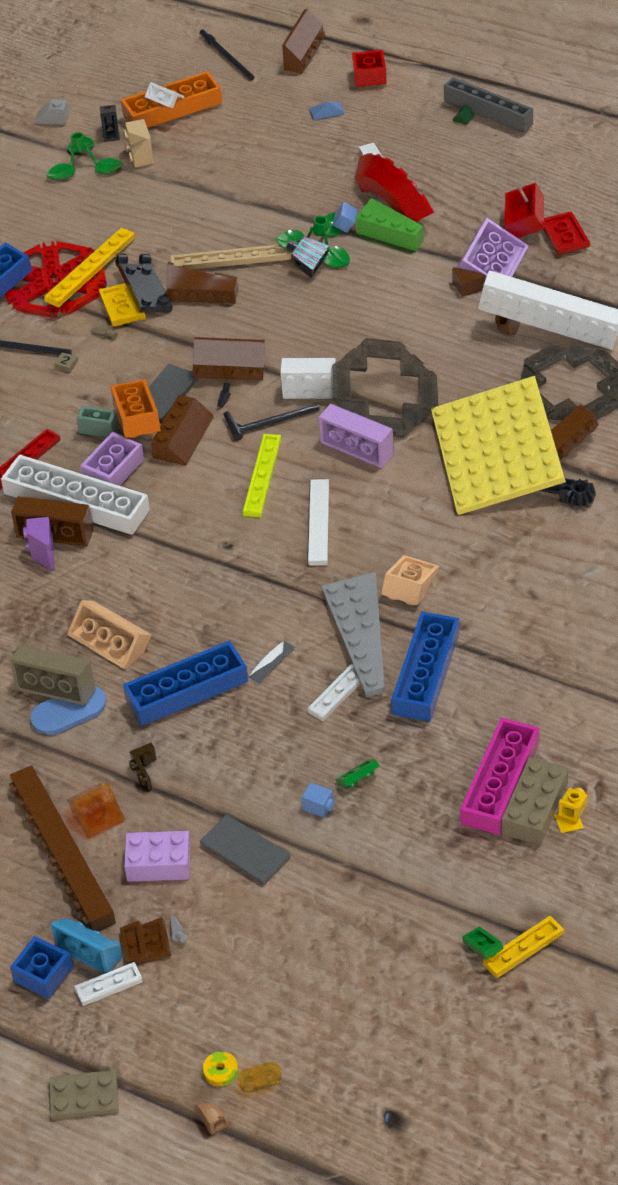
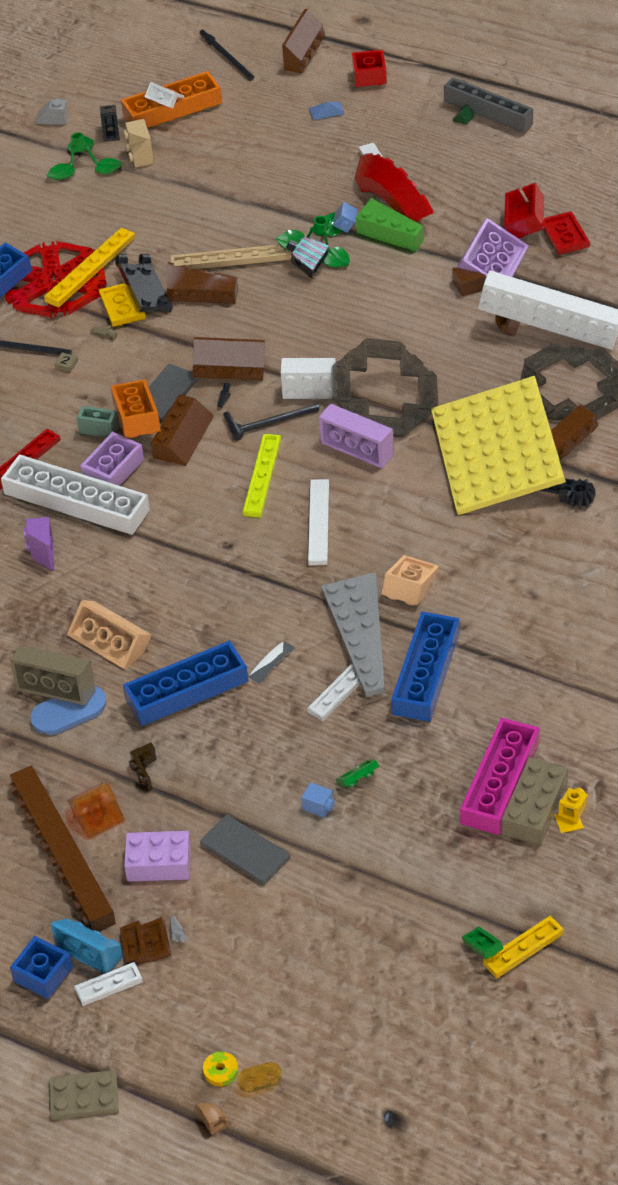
(69, 521): reddish brown brick -> none

